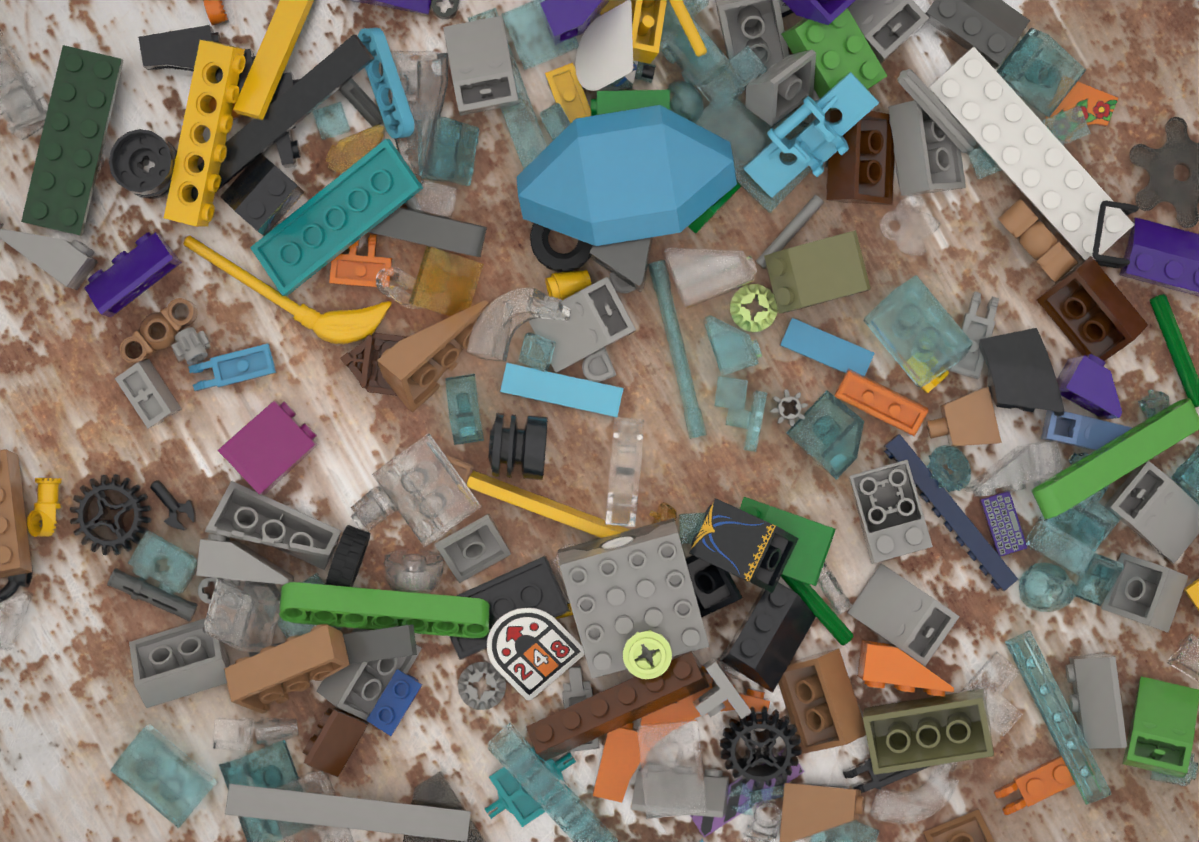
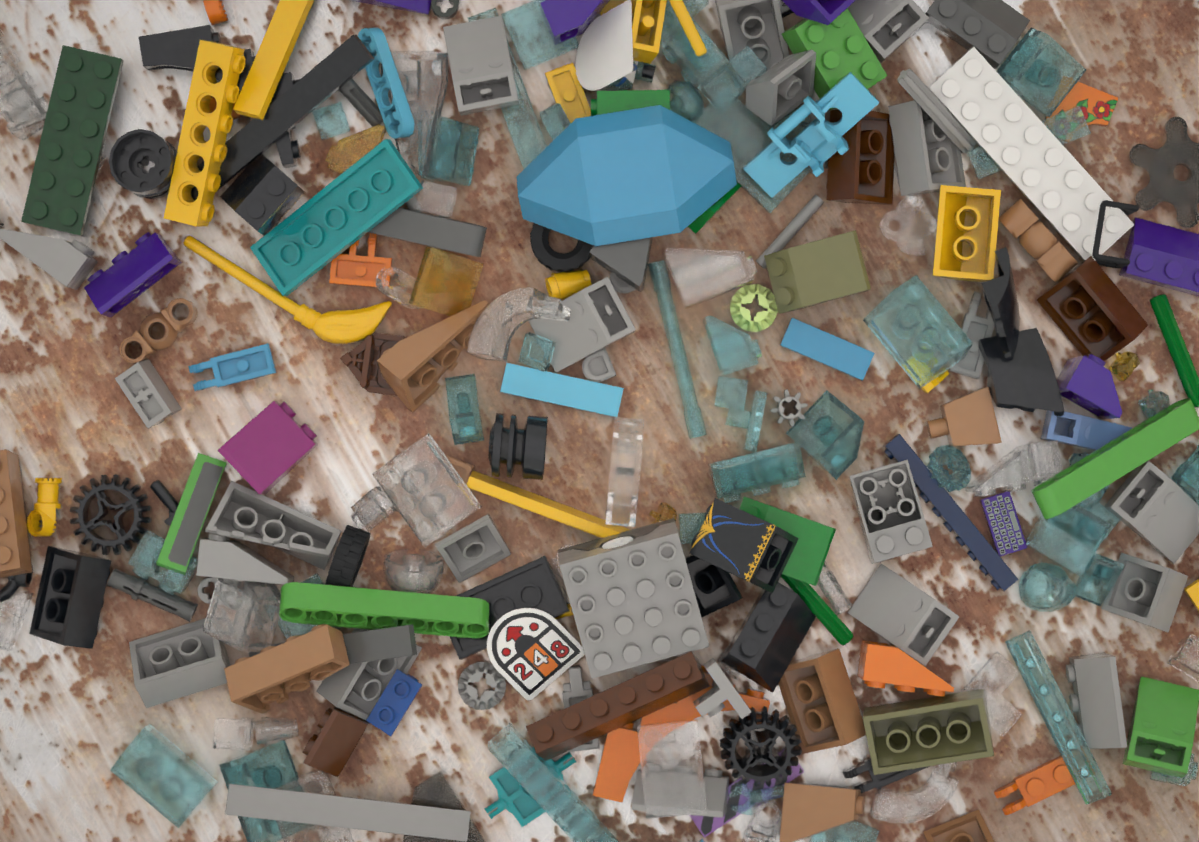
(70, 597): none -> black slope
(191, 346): light grey gear -> none
(191, 513): none -> tile
(641, 667): yellowish green gear -> none
(757, 472): none -> clear light blue slope
(881, 402): orange tile -> none
(966, 233): none -> yellow slope
(1003, 304): none -> black slope
(1124, 365): none -> clear yellow piece

